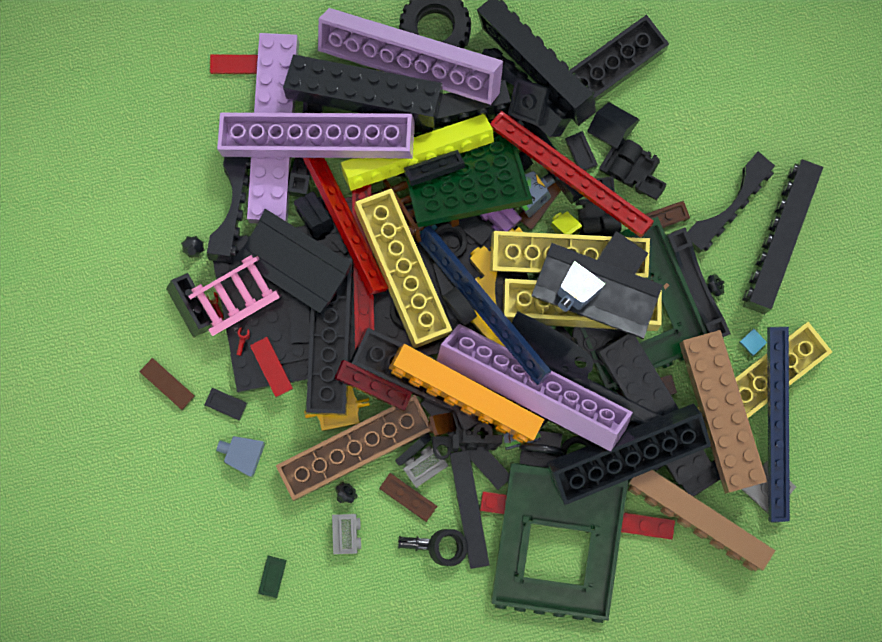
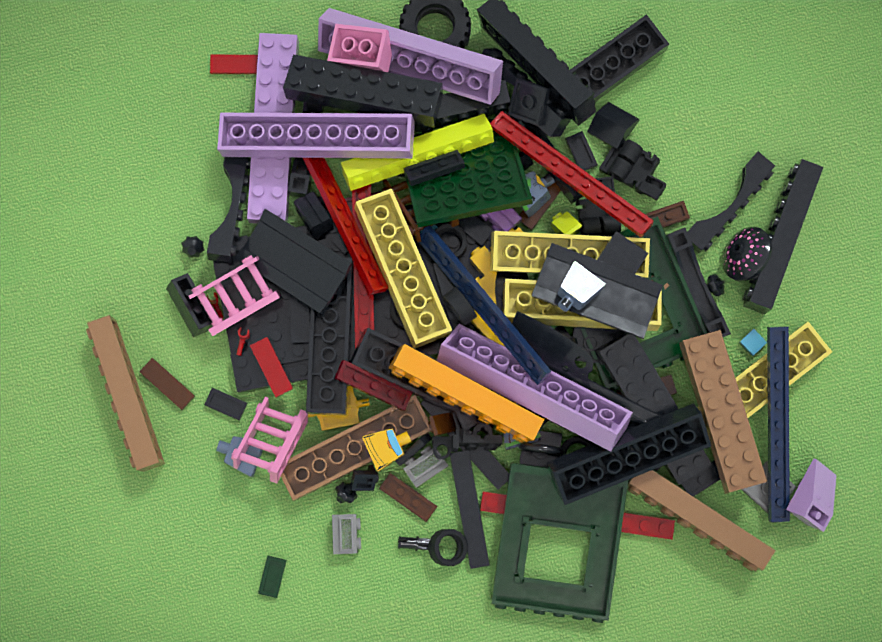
(125, 394): none -> medium nougat brick
(282, 452): none -> bright pink fence
(361, 47): none -> bright pink slope
(364, 479): none -> black bracket
(385, 447): none -> yellow torso
(747, 254): none -> black dish
(815, 496): none -> lavender slope

